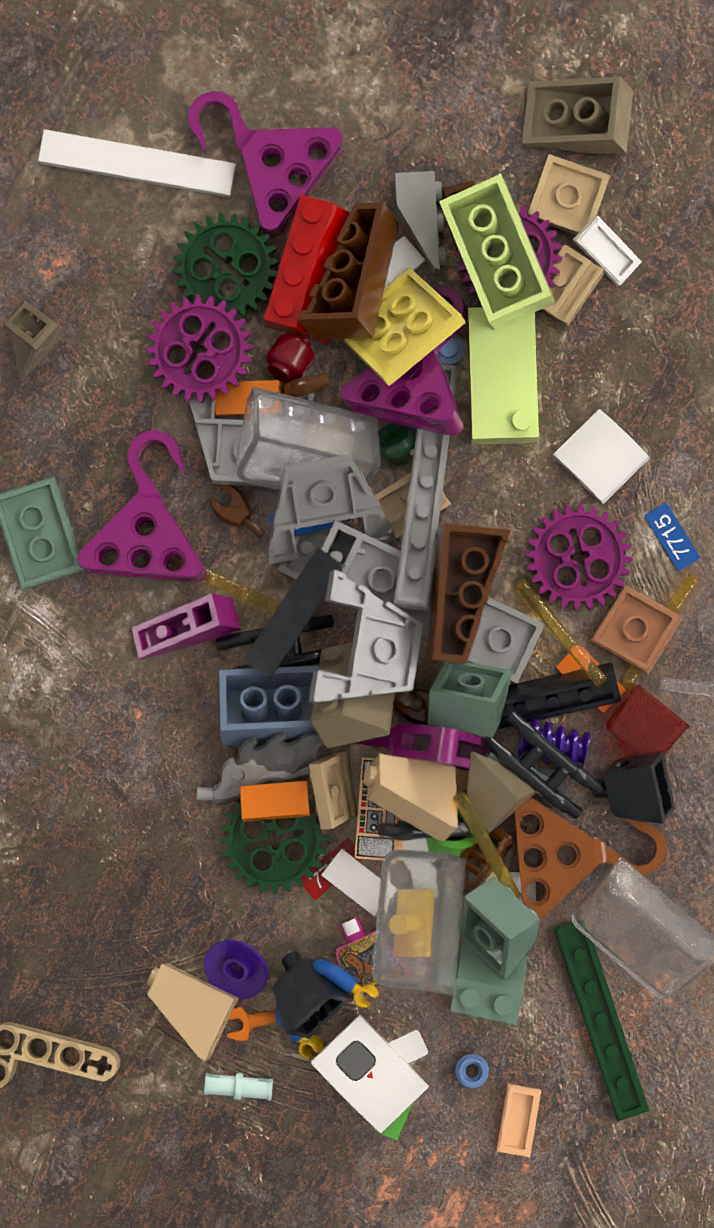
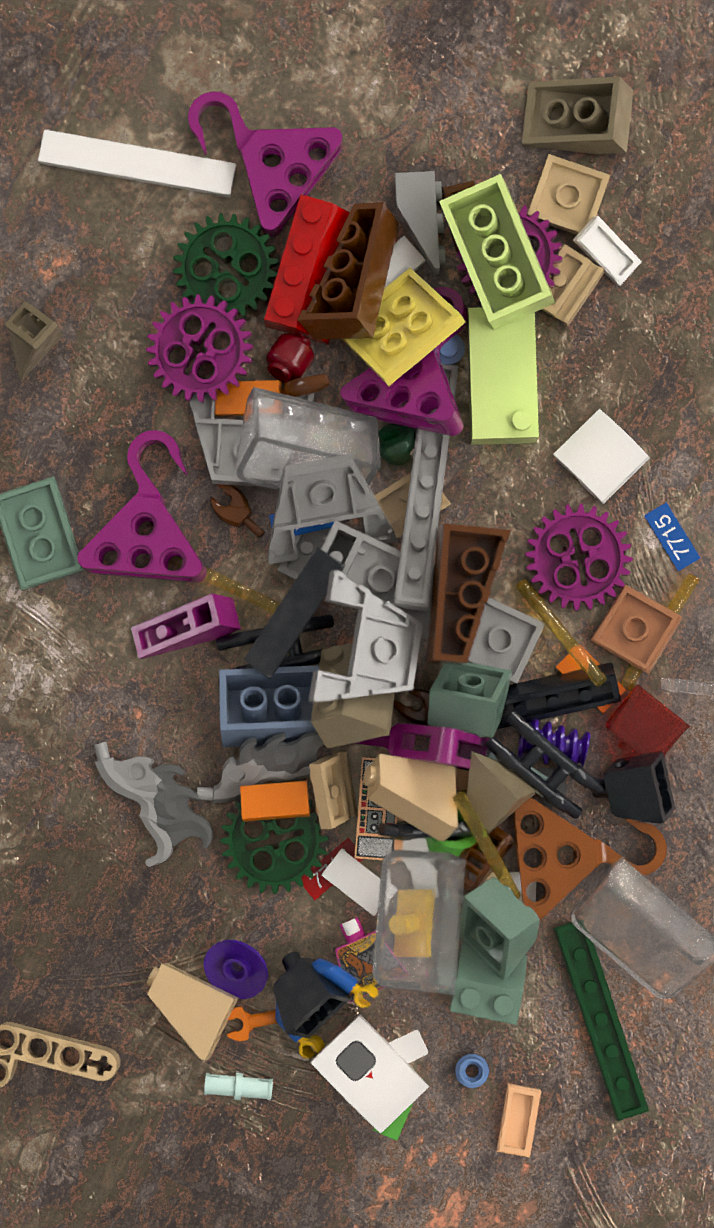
(161, 800): none -> piece

